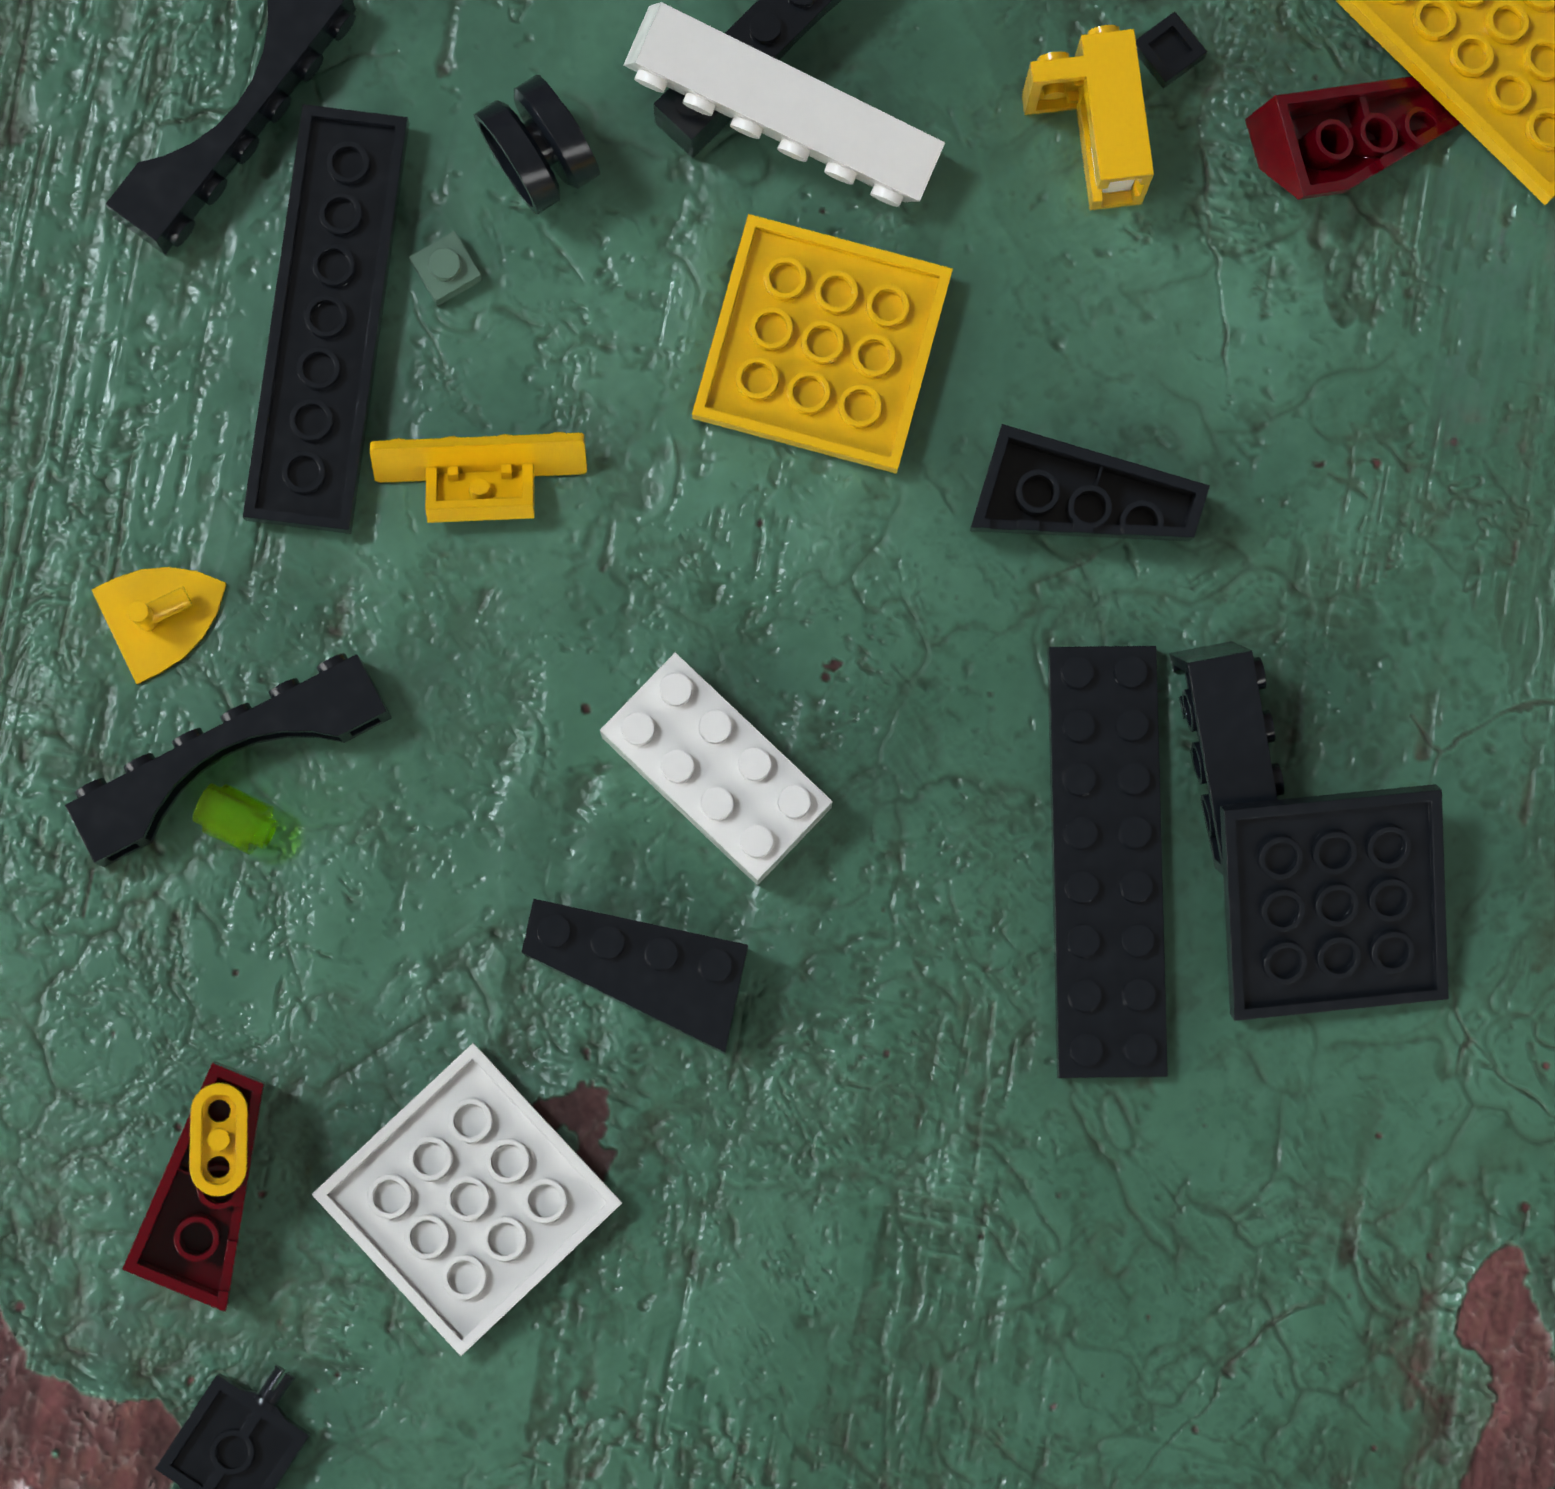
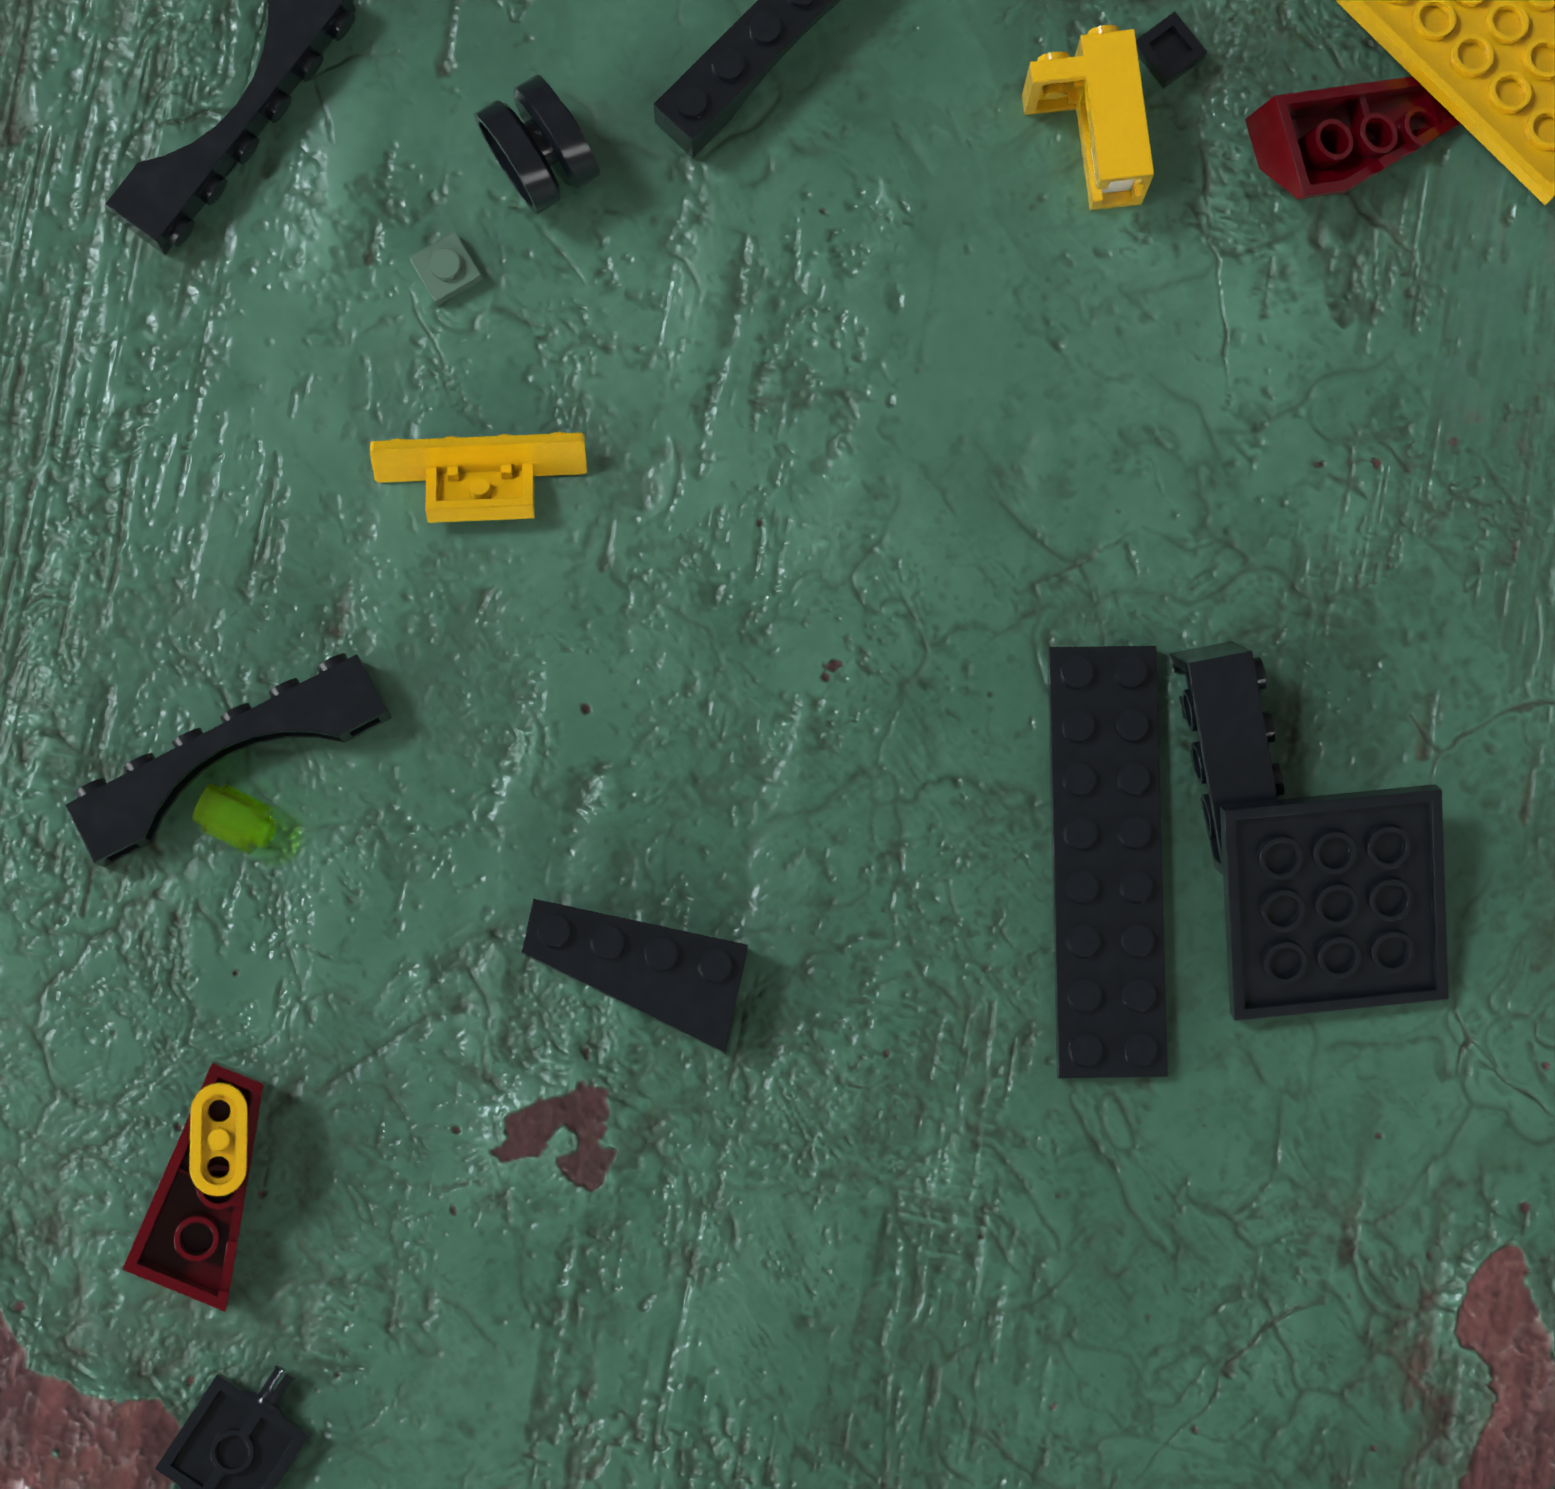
(159, 615): yellow shield -> none
(326, 319): black plate -> none
(467, 1199): white plate -> none
(716, 768): white brick -> none
(783, 104): white brick -> none
(822, 343): yellow plate -> none
(1074, 491): black wedge -> none

